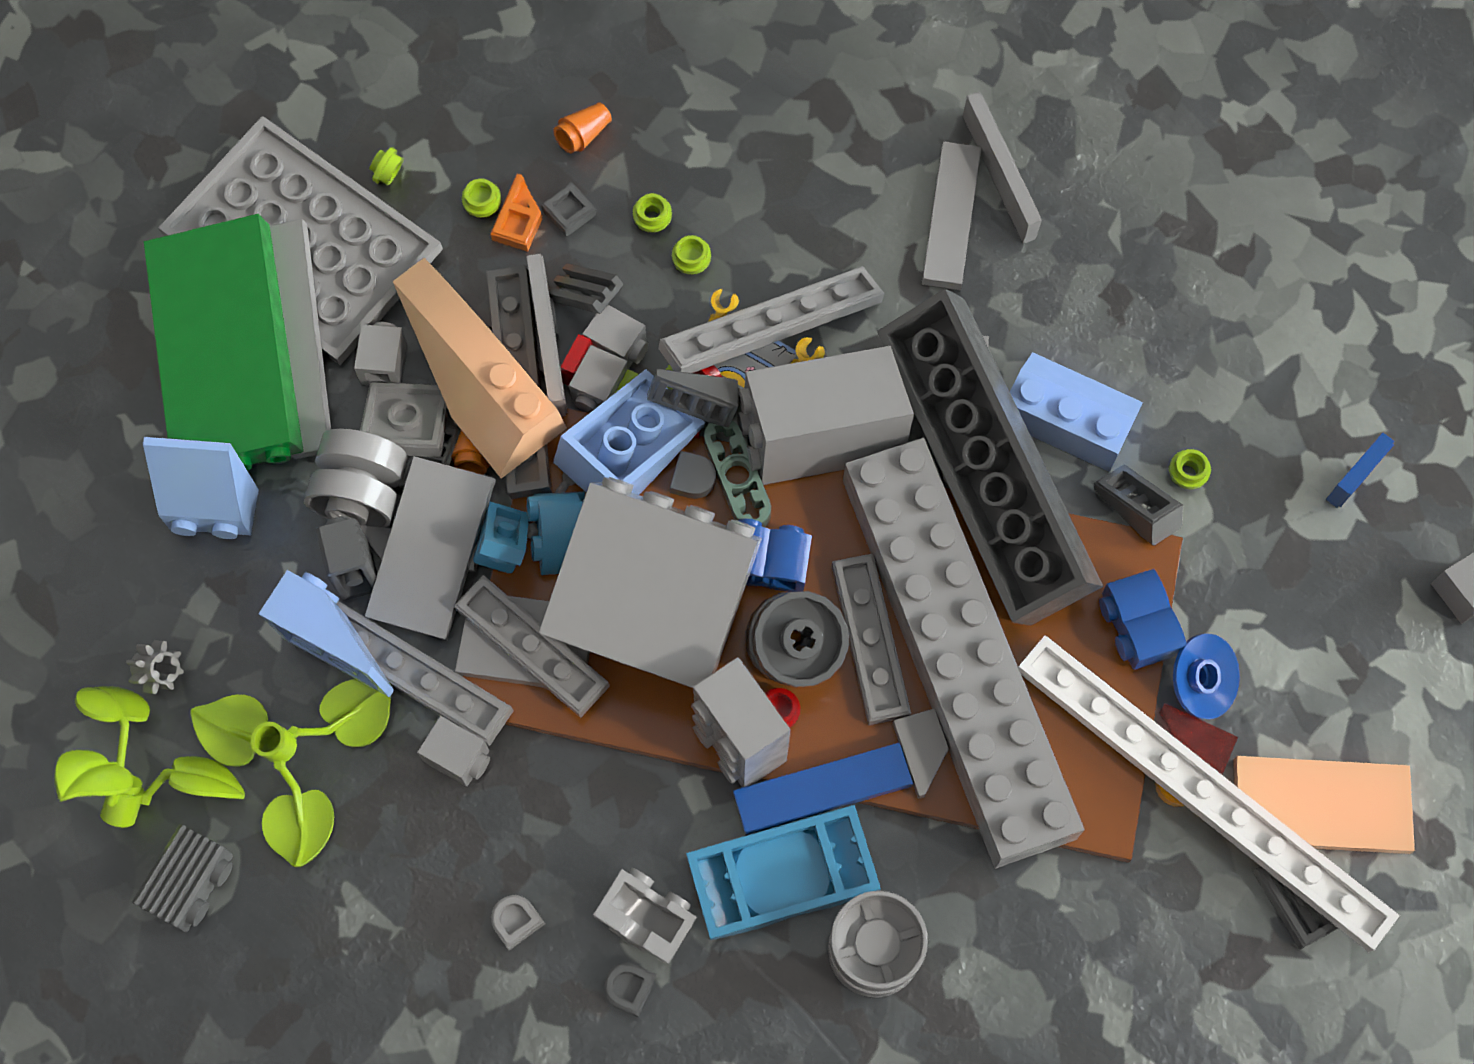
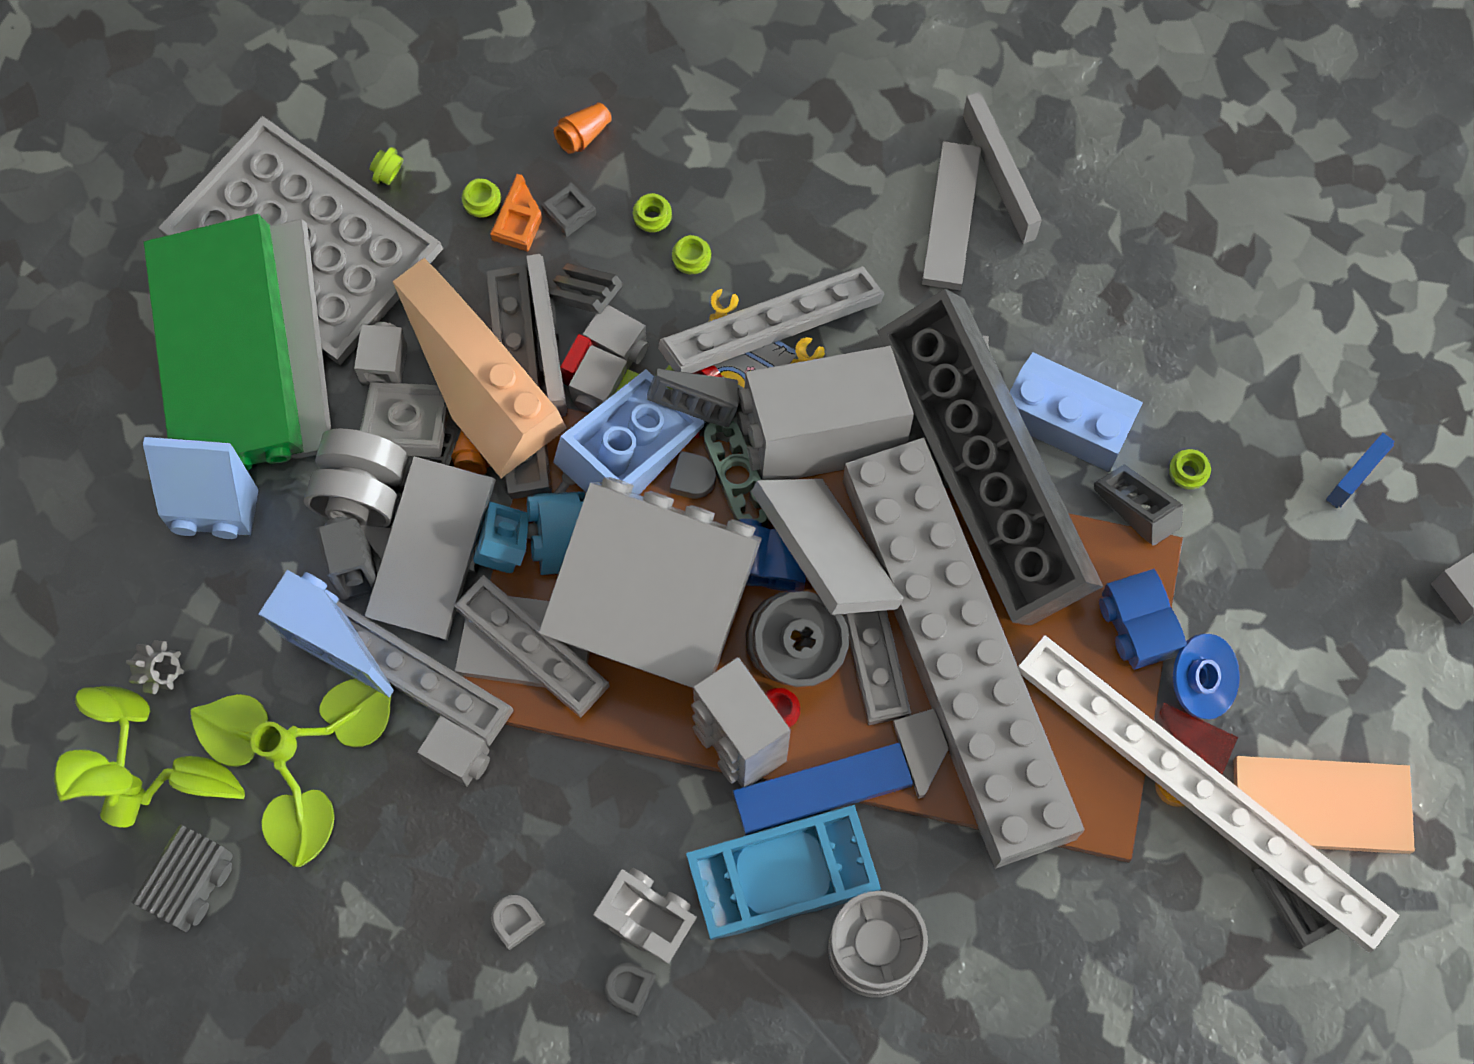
(827, 546): none -> light grey tile

